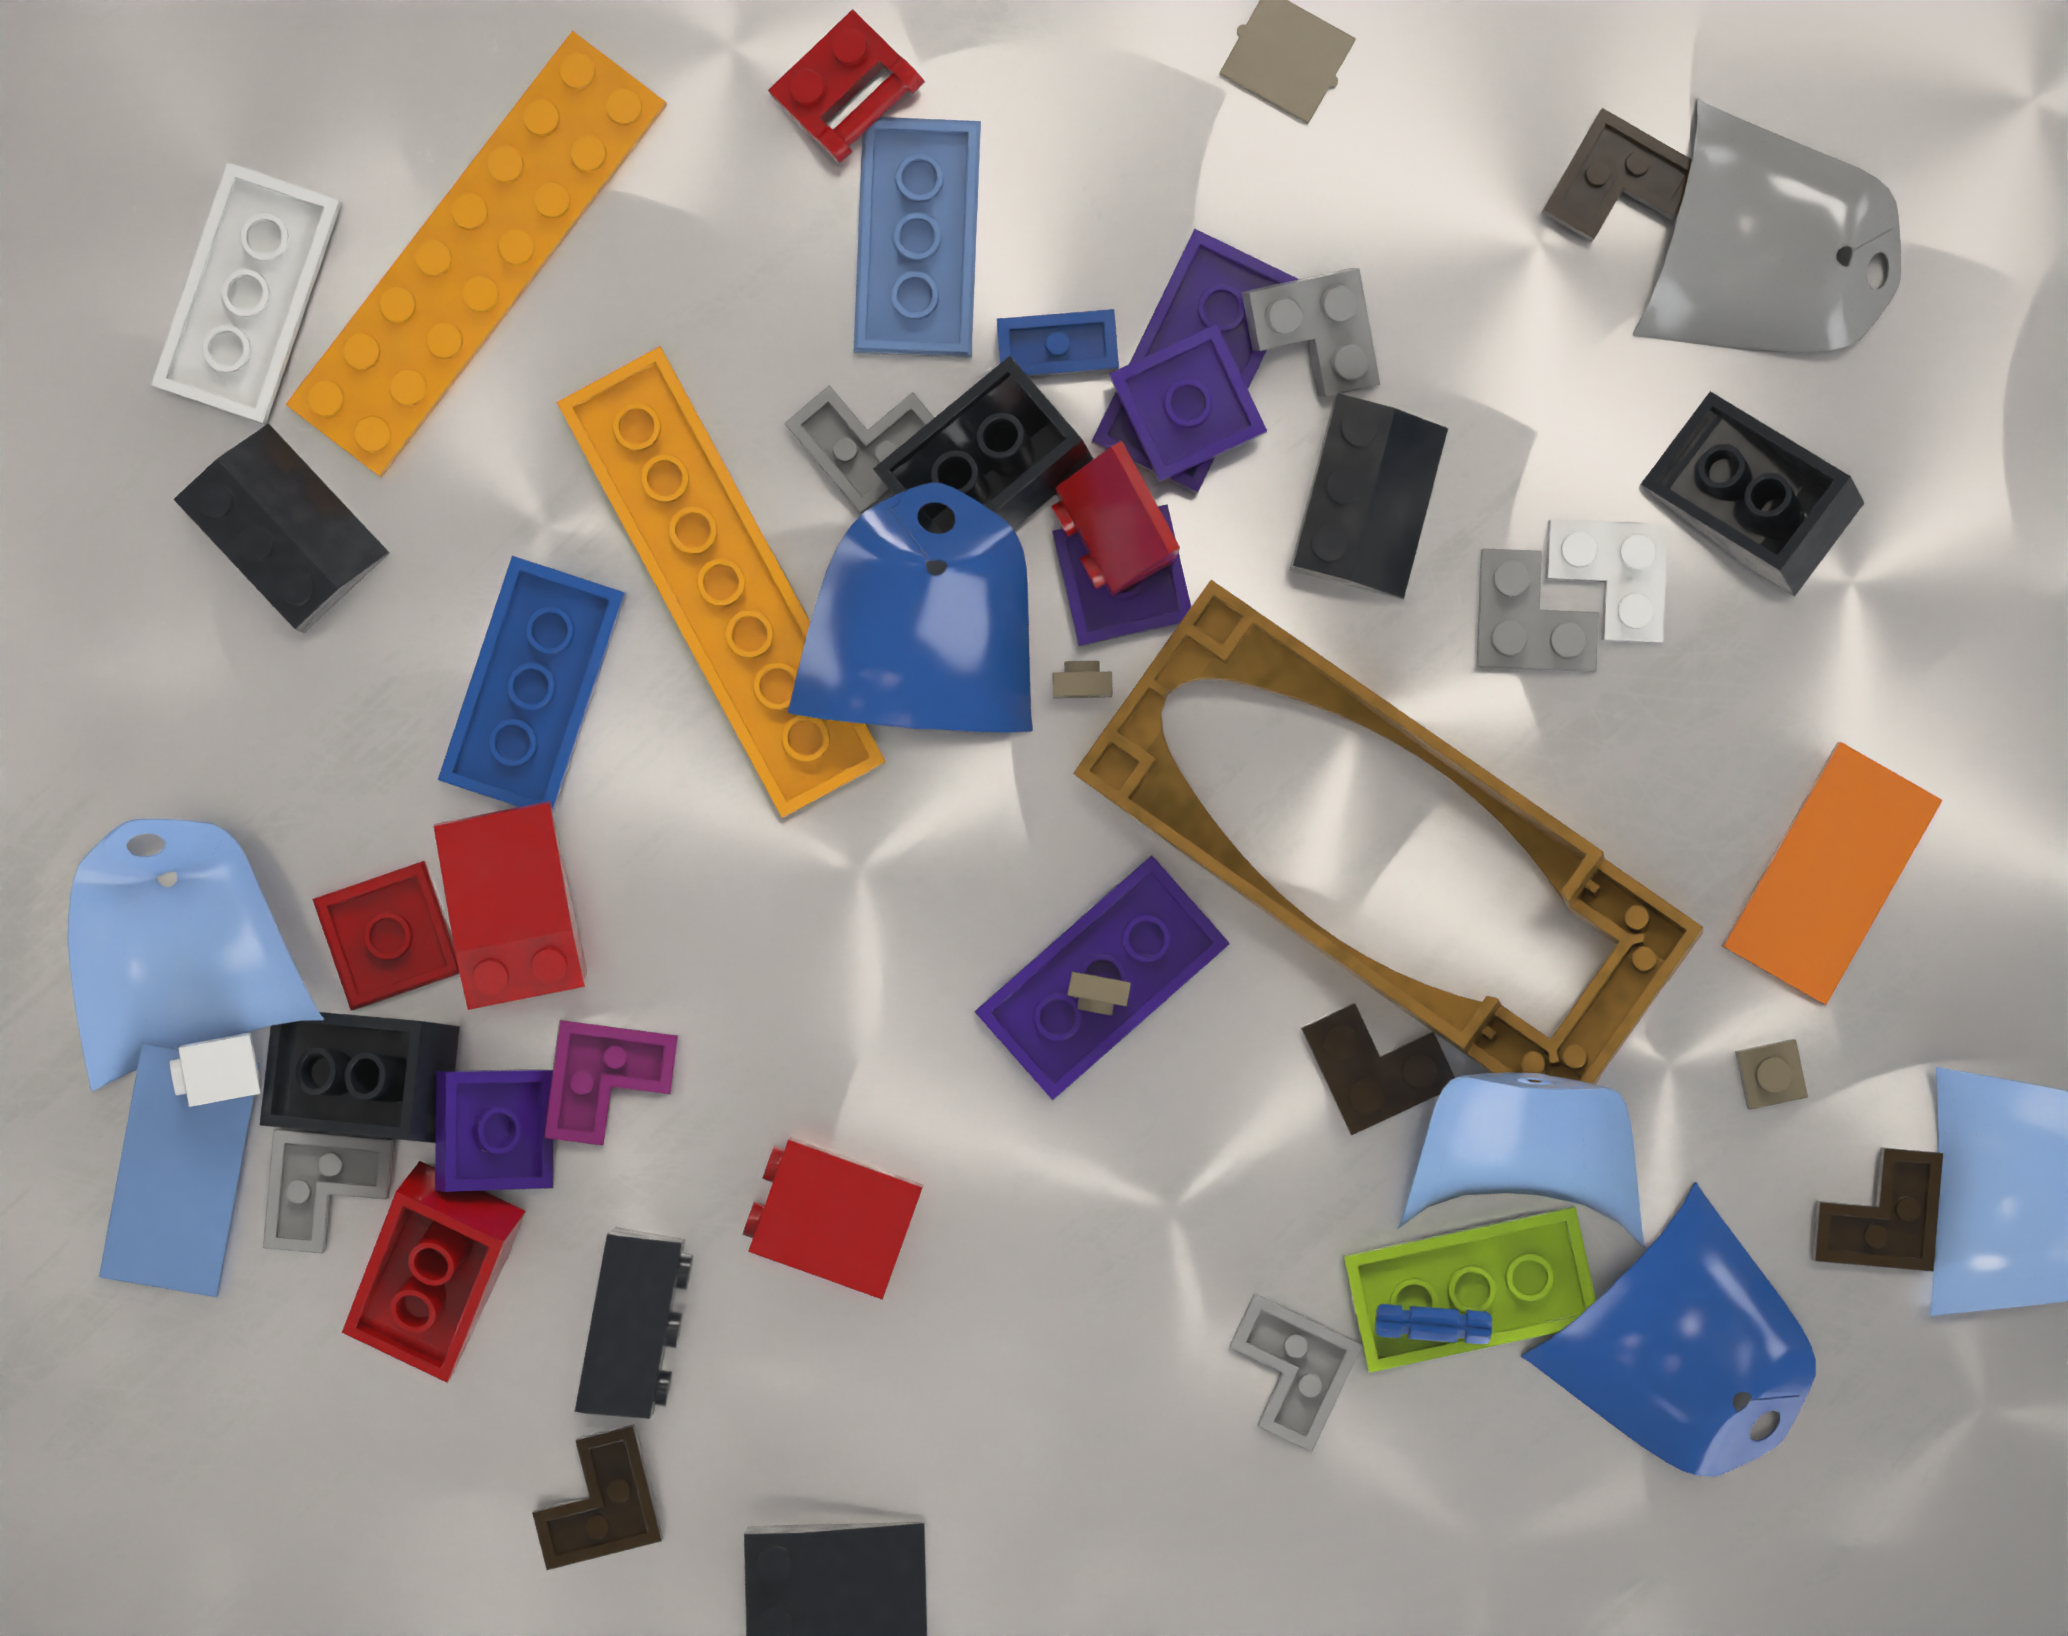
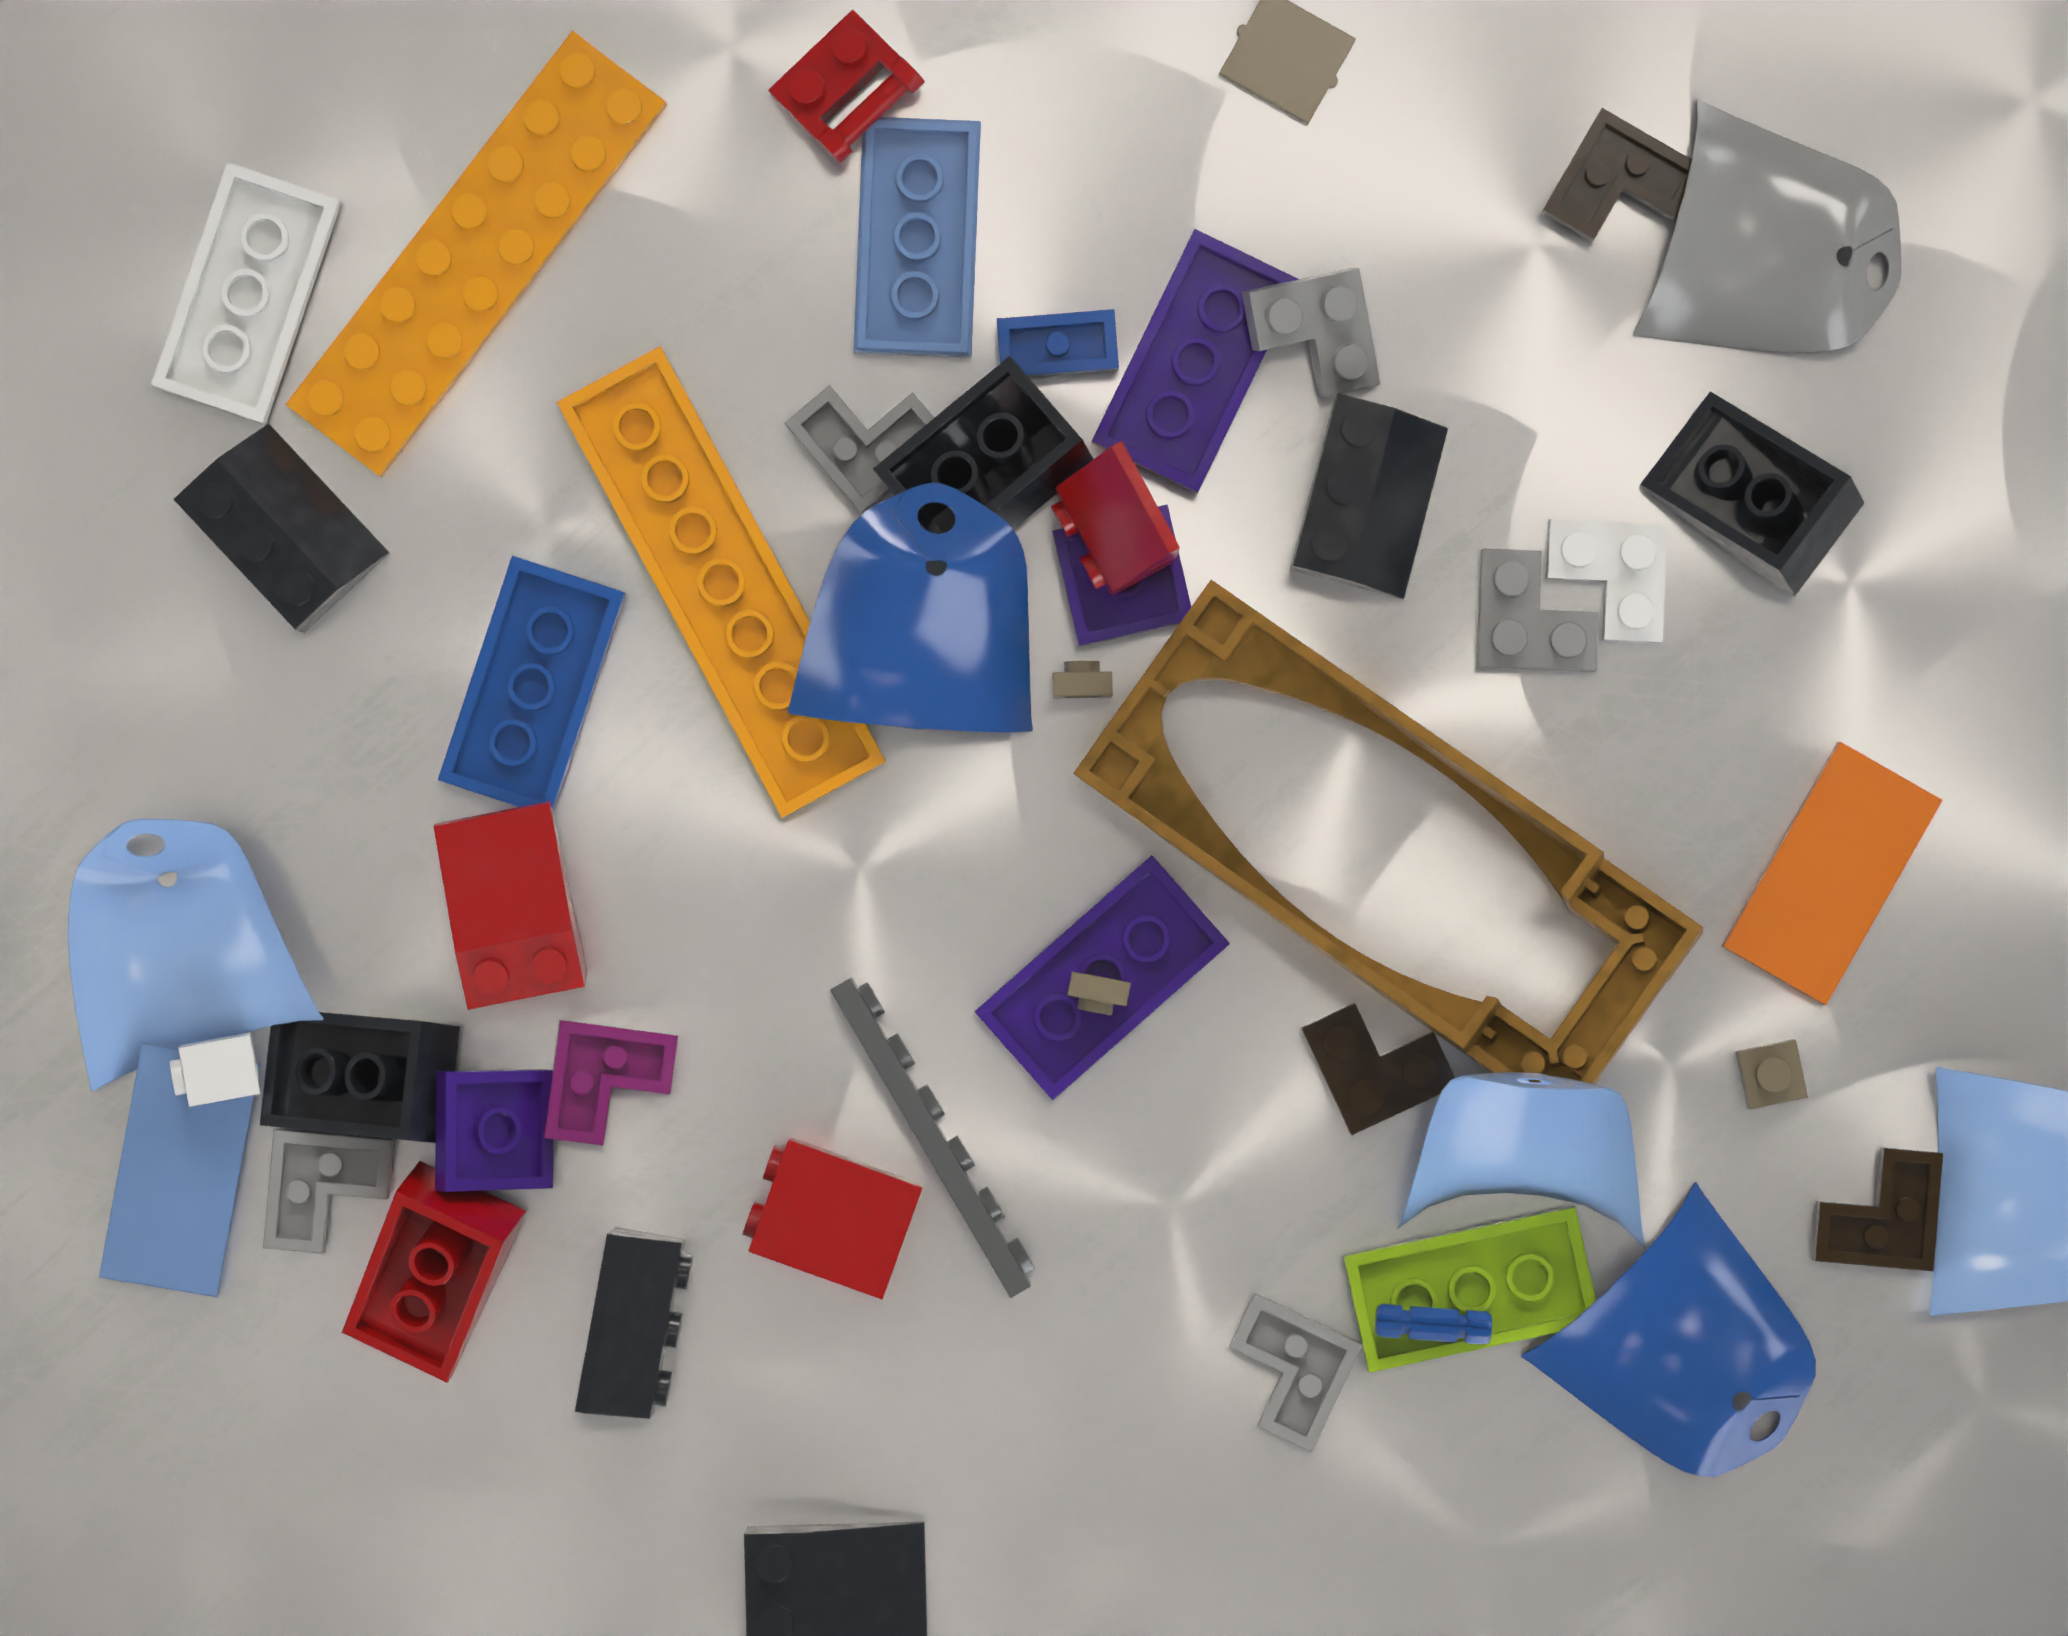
(387, 935): red tile -> none
(615, 1514): dark brown plate -> none
(947, 1156): none -> dark grey plate
(1187, 403): dark purple plate -> none

